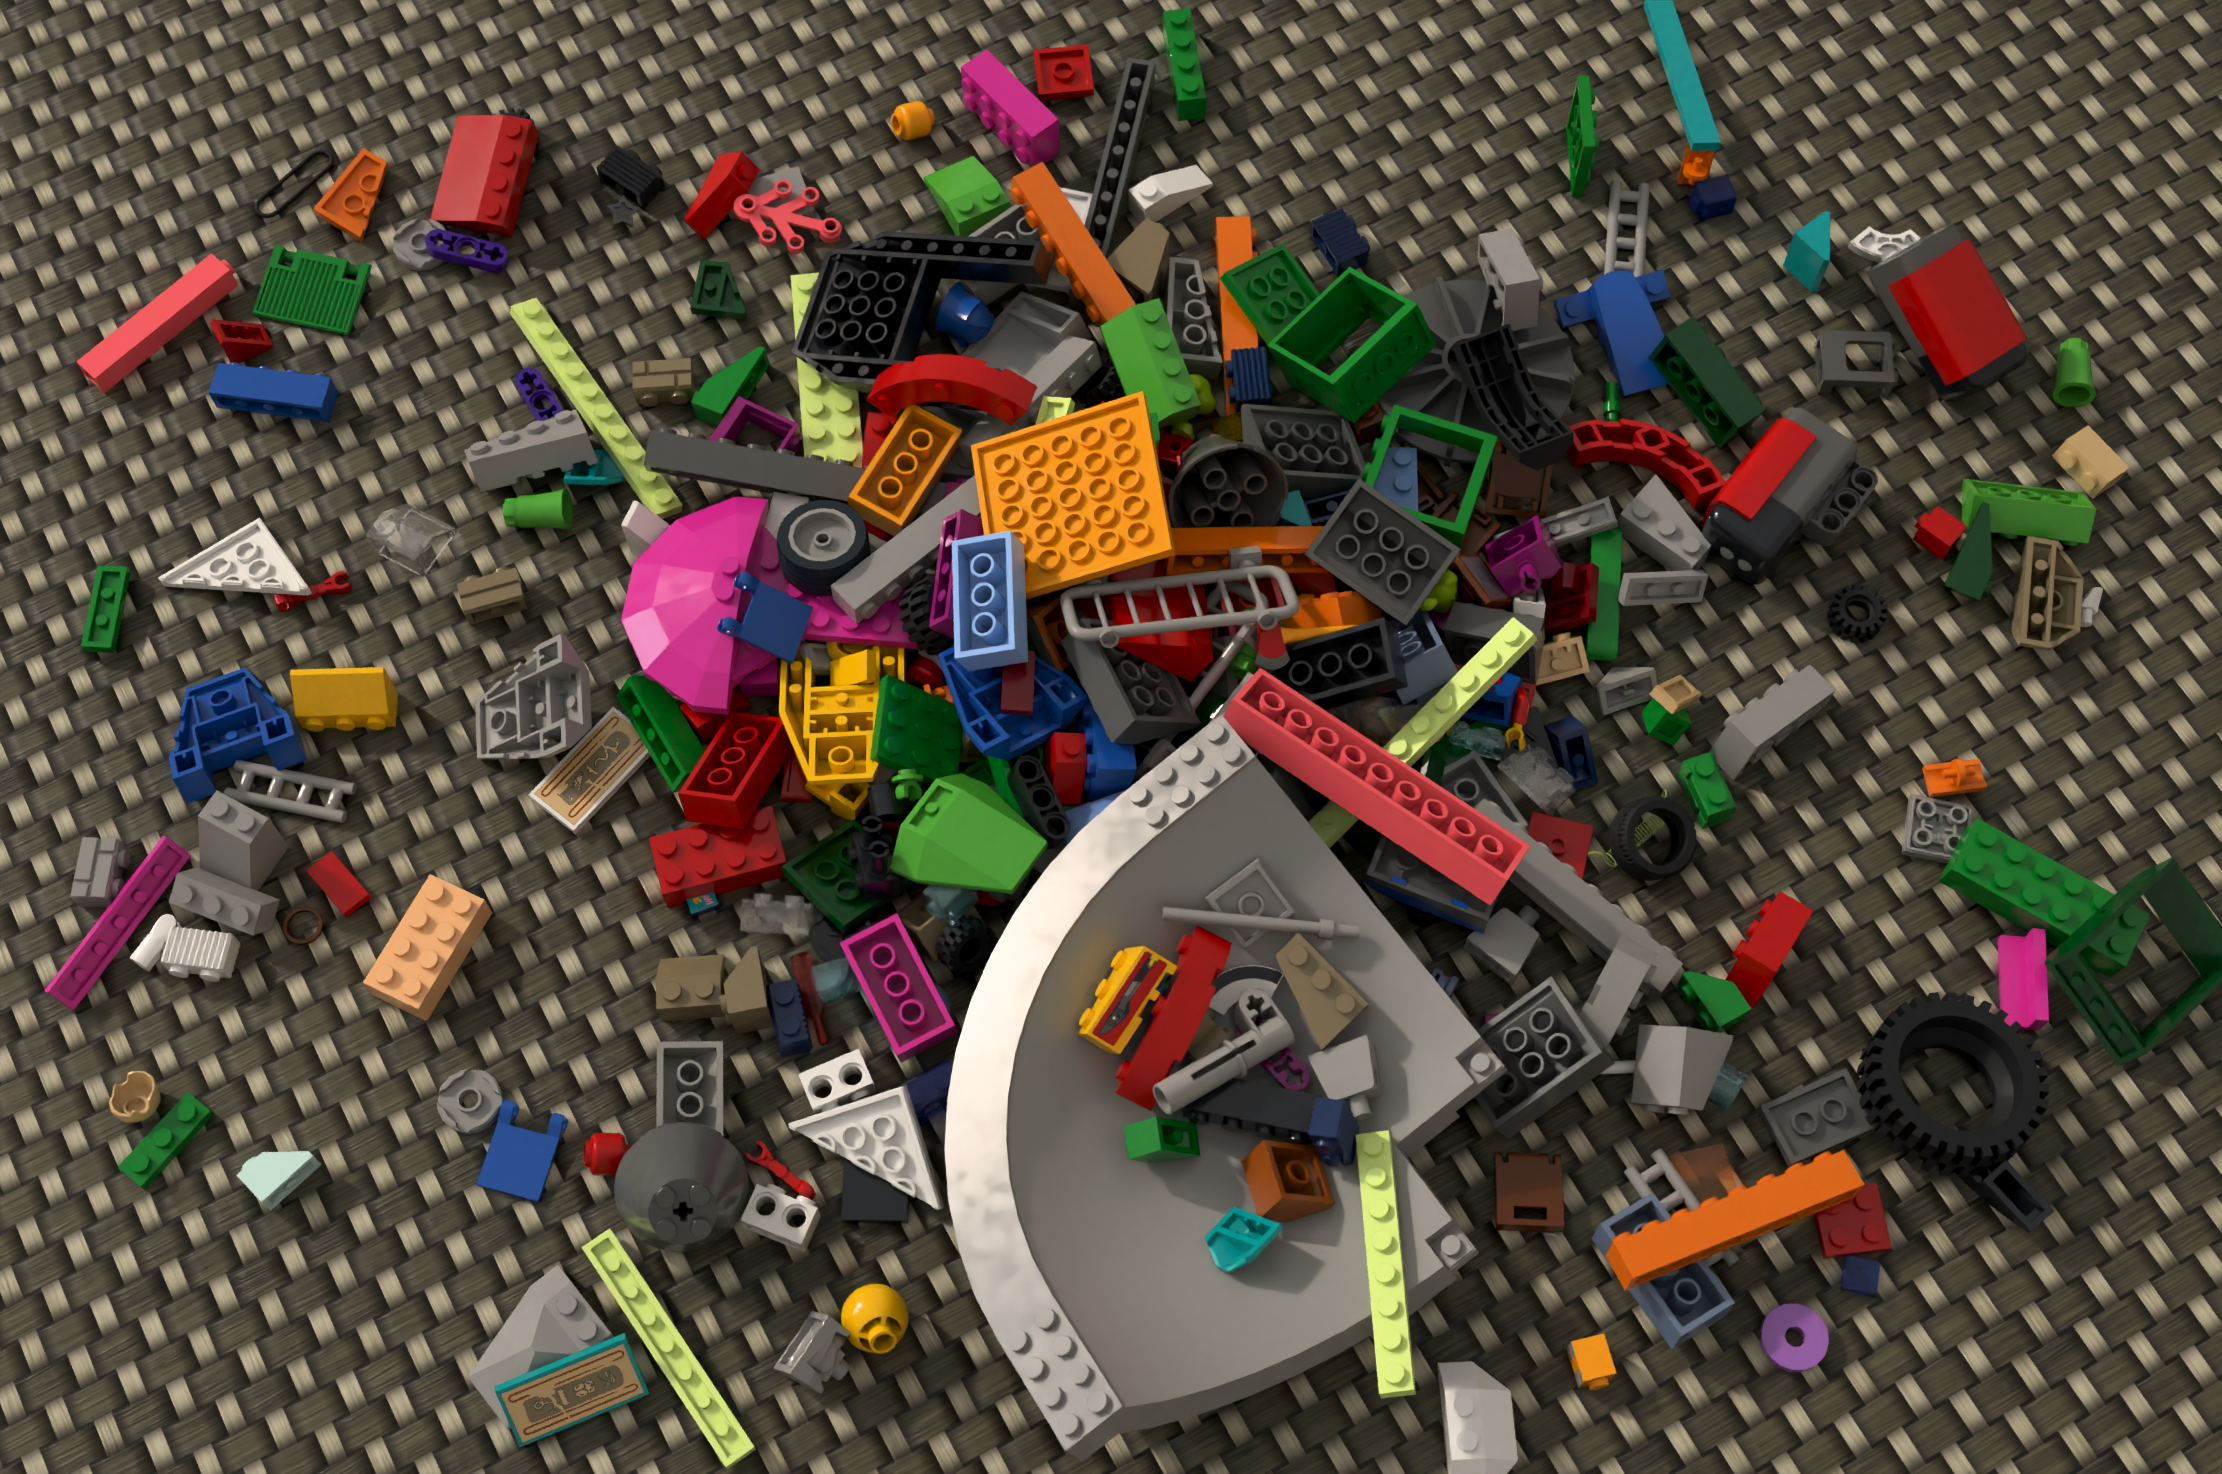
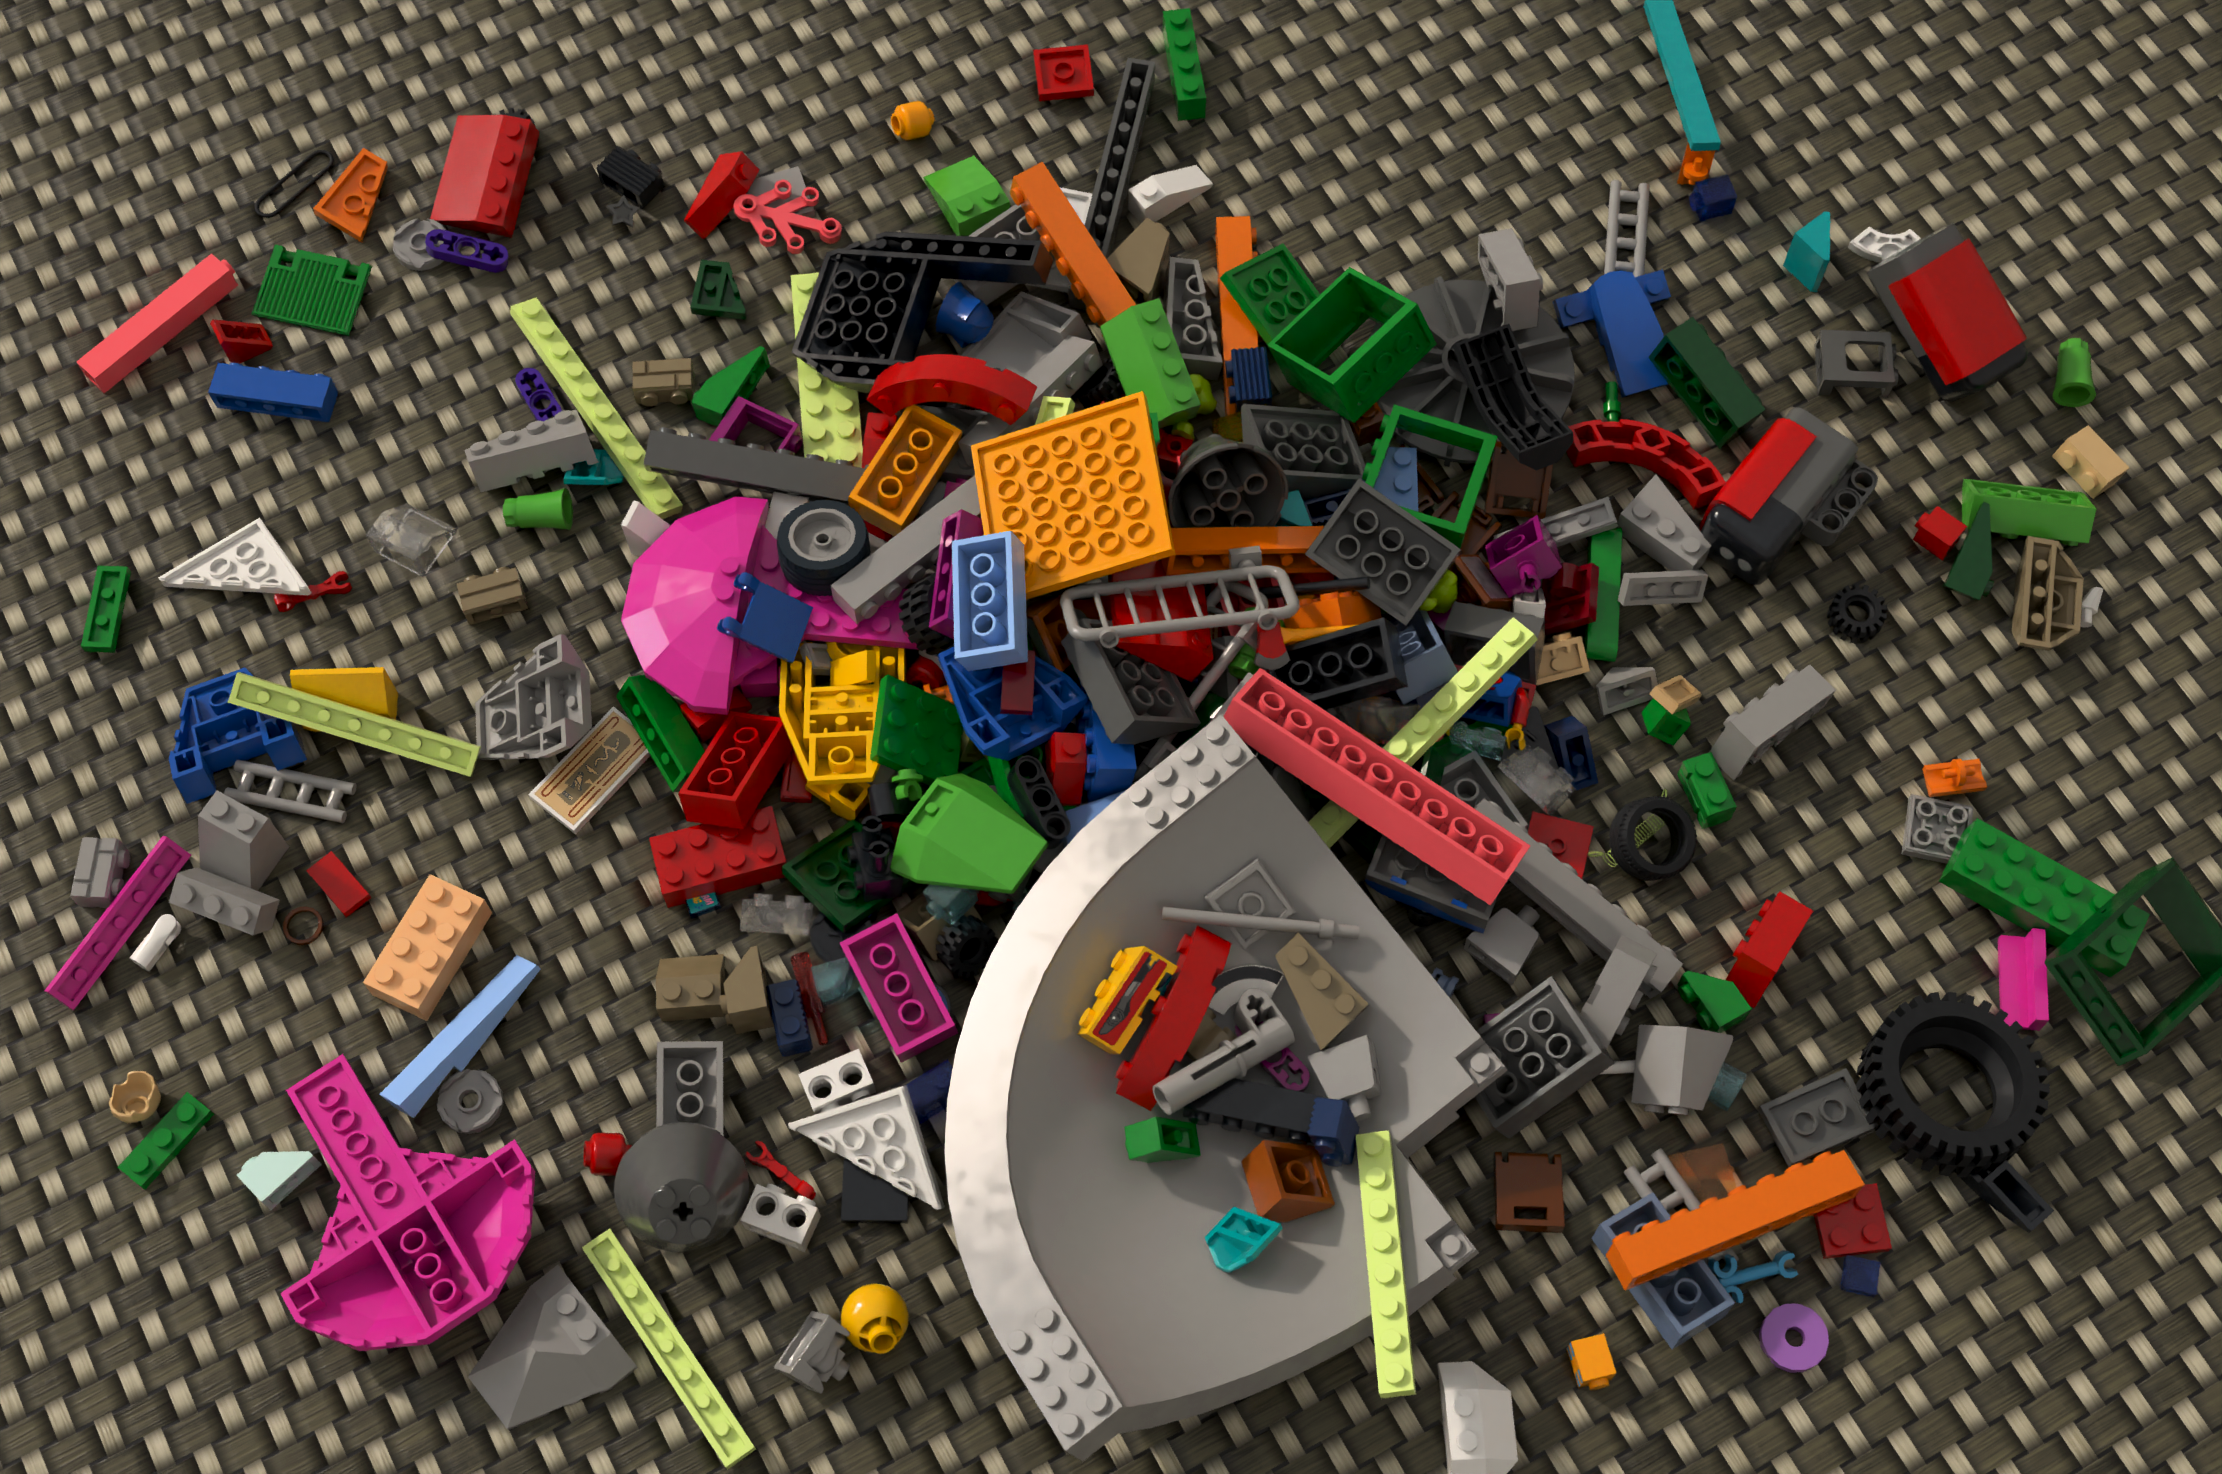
(200, 953): white brick -> none
(354, 724): none -> yellowish green plate
(413, 1232): none -> dark pink plate
(460, 1038): none -> light blue slope
(520, 1158): blue flag -> none
(571, 1390): tile -> none
(1010, 110): dark pink brick -> none
(1319, 587): none -> black bar
(1339, 241): dark blue brick -> none
(1580, 134): green plate -> none
(1730, 1277): none -> dark azure bar

